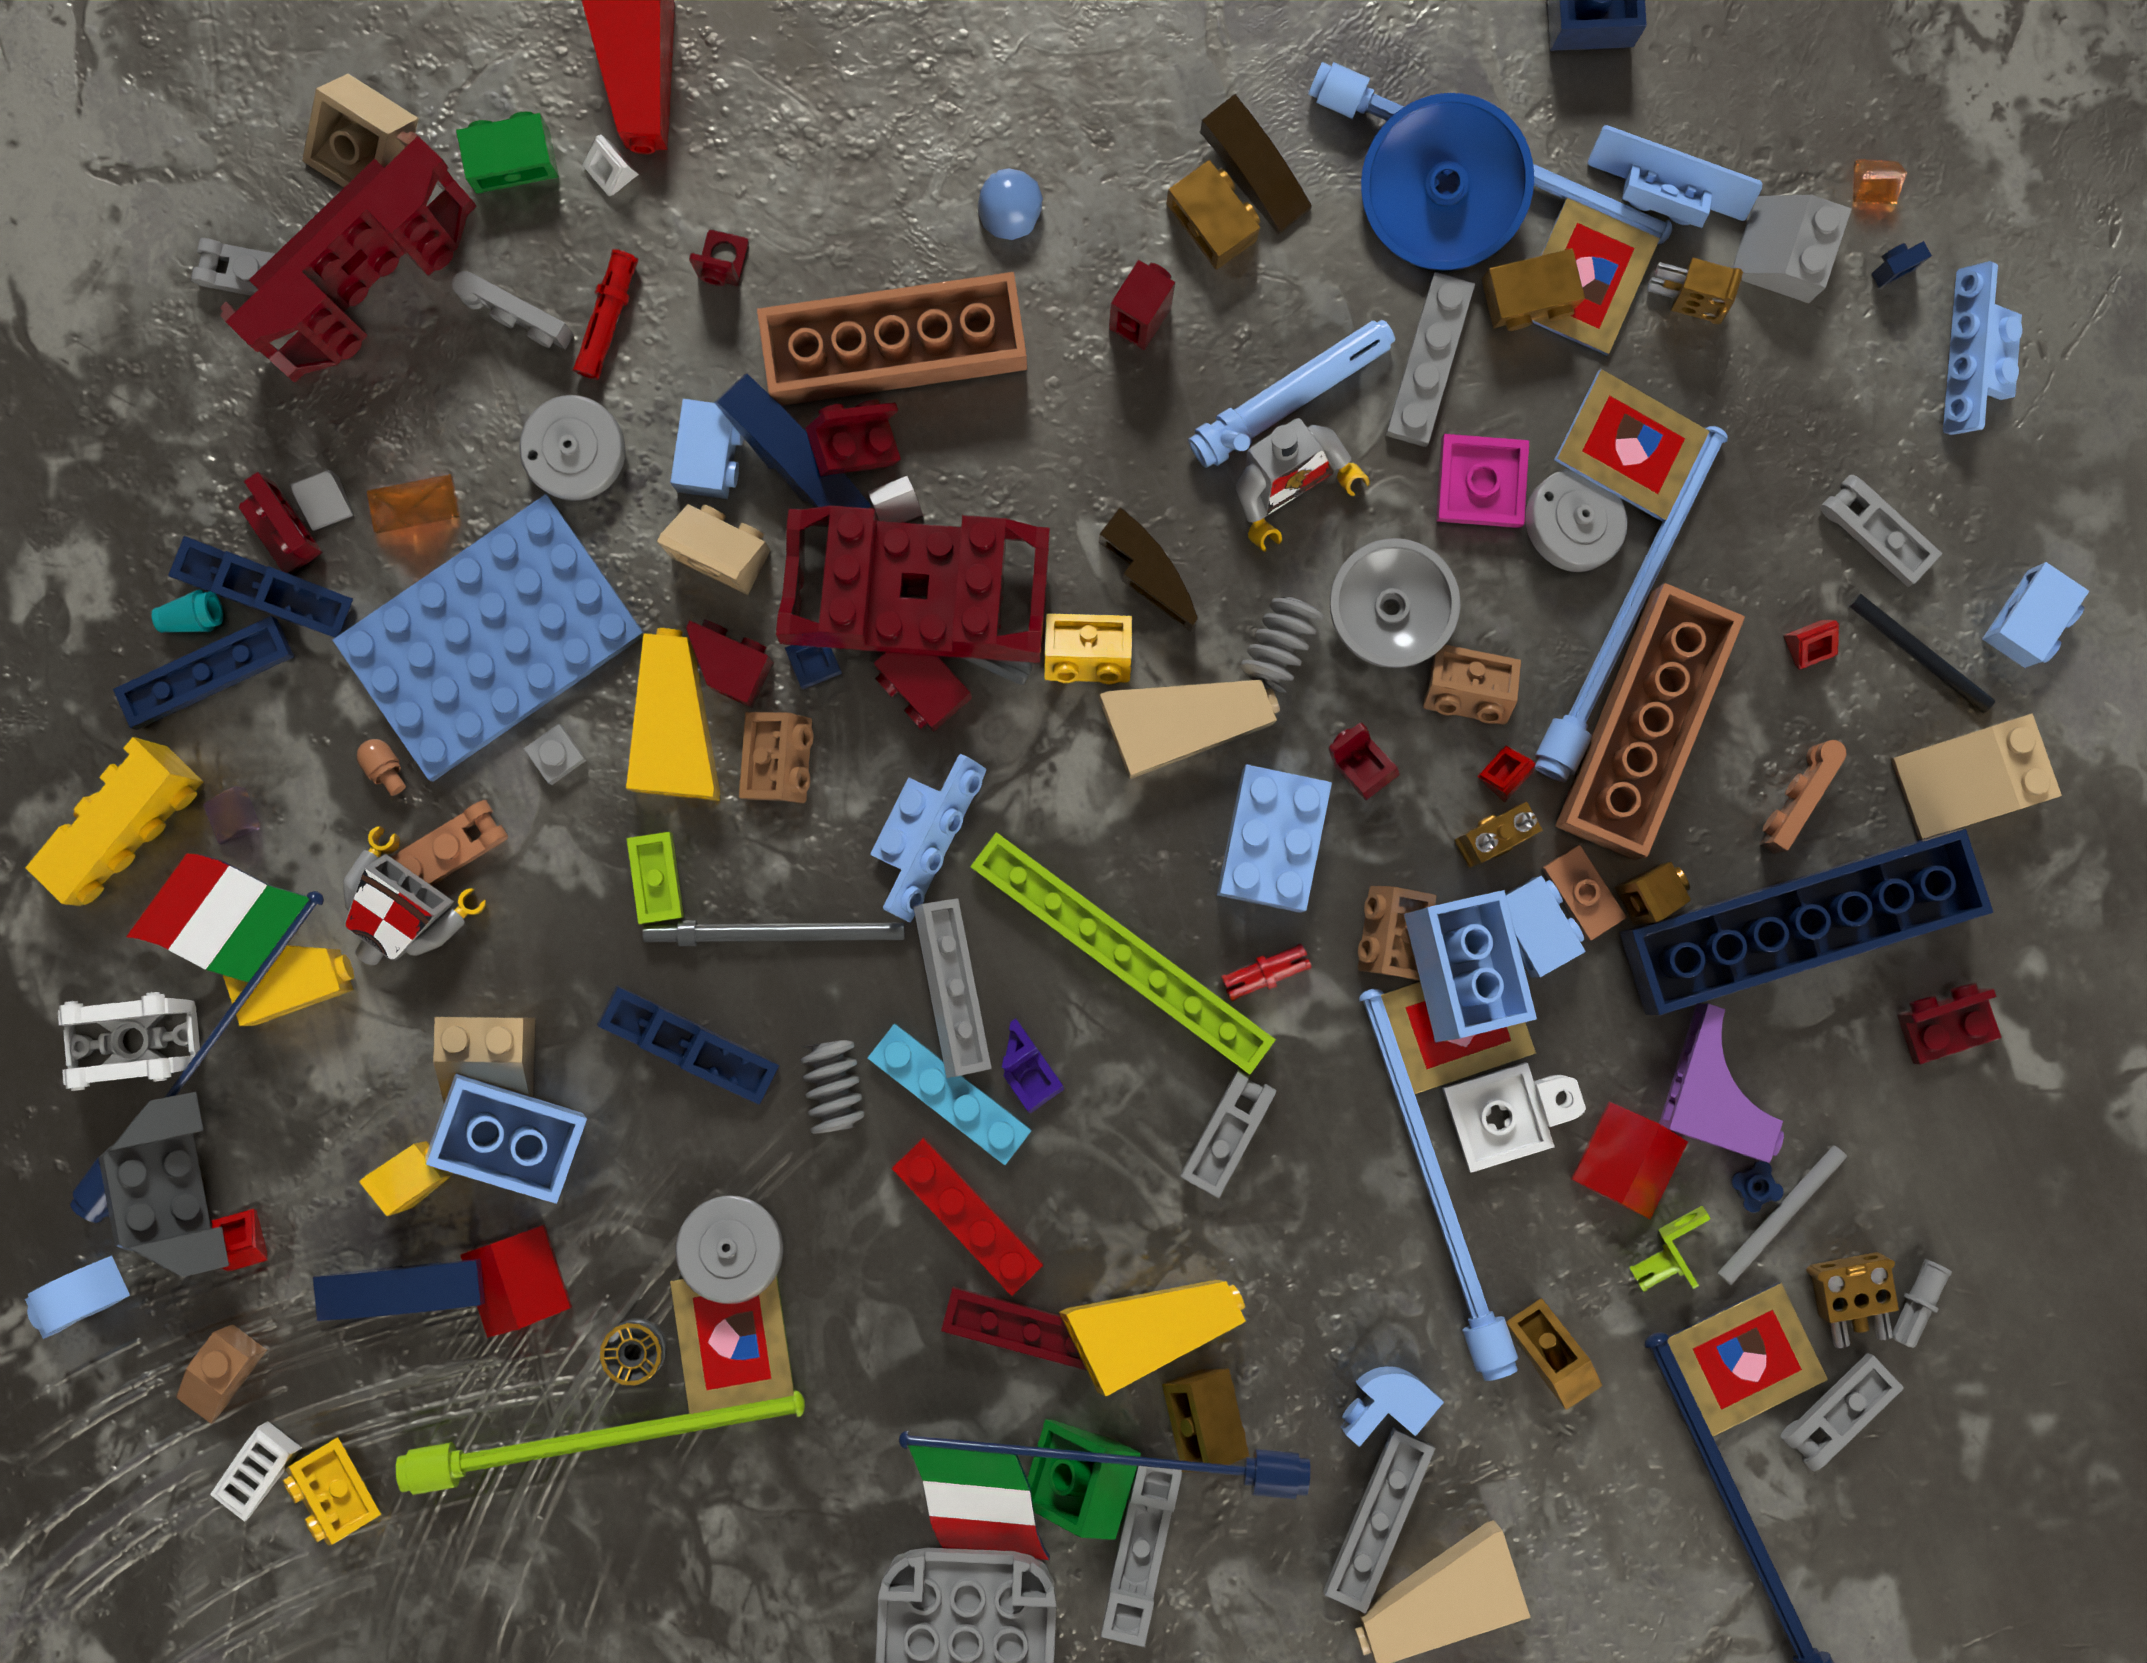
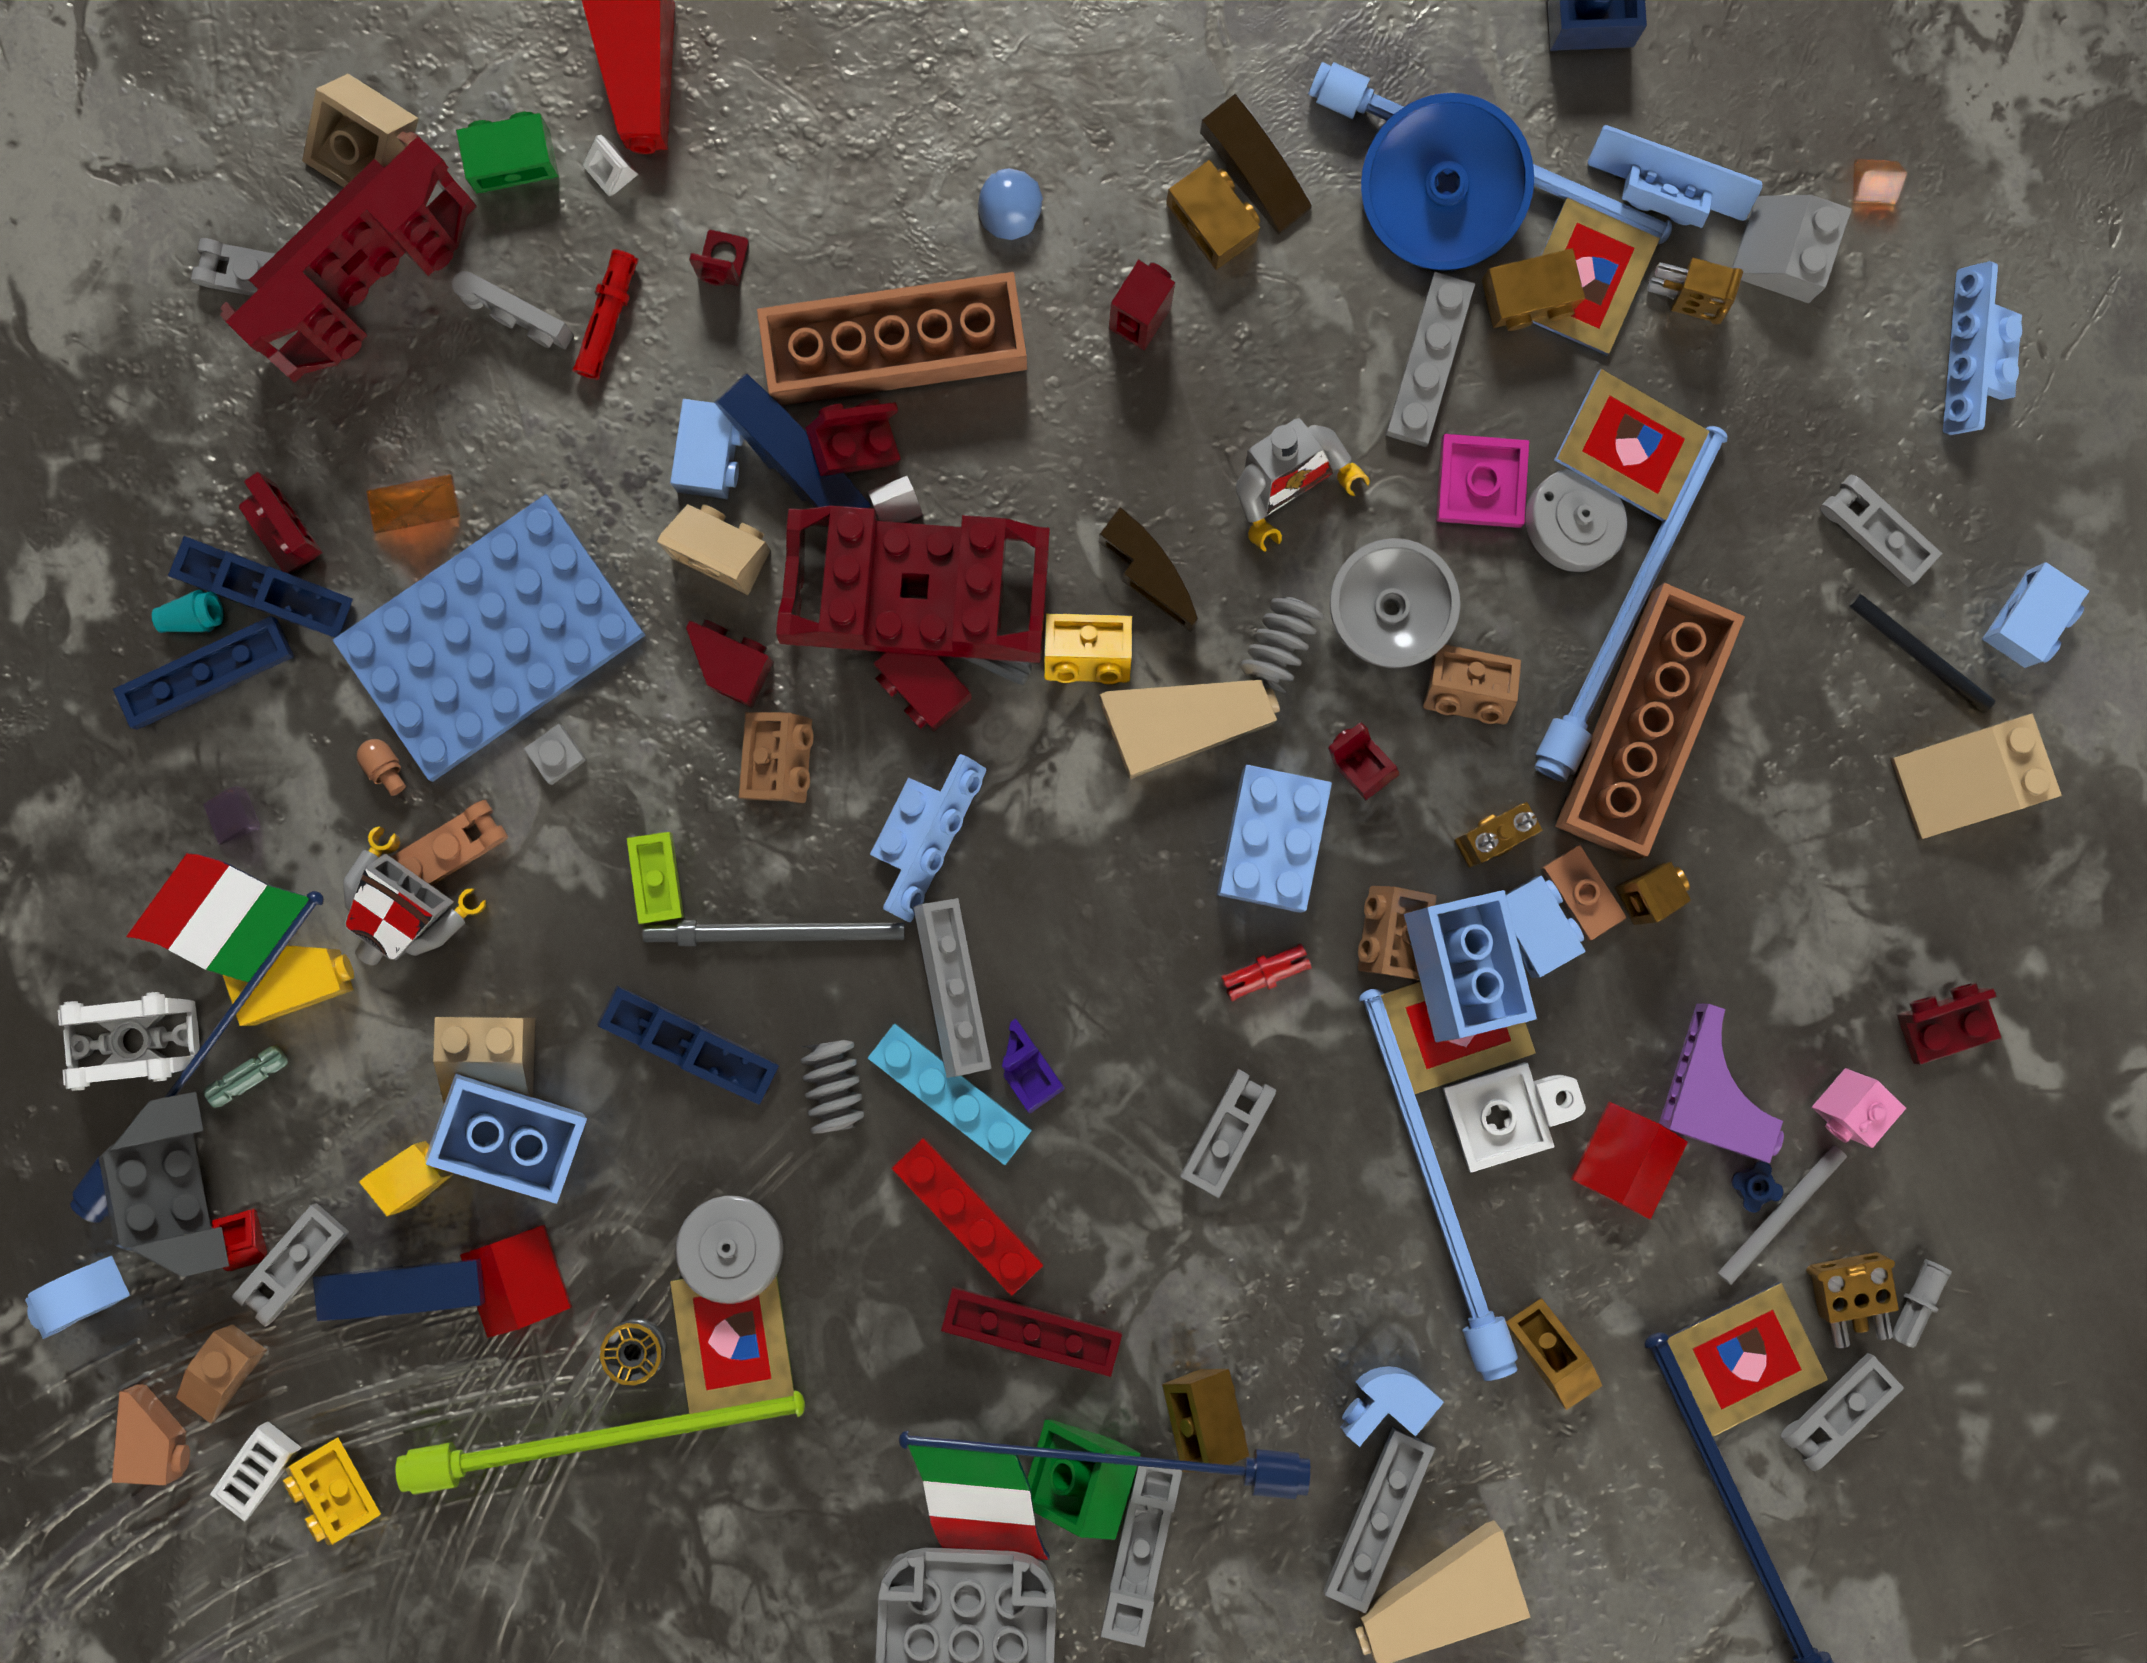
(114, 822): yellow wedge -> none
(147, 1440): none -> nougat slope
(245, 1076): none -> sand green axle
(291, 1263): none -> light grey plate
(322, 499): light grey slope -> none
(572, 448): light grey wheel -> none
(670, 726): yellow slope -> none
(812, 664): dark blue plate -> none
(1123, 953): lime plate -> none
(1145, 1331): yellow slope -> none
(1237, 427): light blue cylinder -> none
(1507, 772): red slope -> none
(1669, 1261): lime bracket -> none
(1803, 795): nougat plate -> none
(1806, 922): dark blue brick -> none
(1813, 643): red slope -> none
(1858, 1108): none -> bright pink head
(1900, 262): dark blue plate -> none

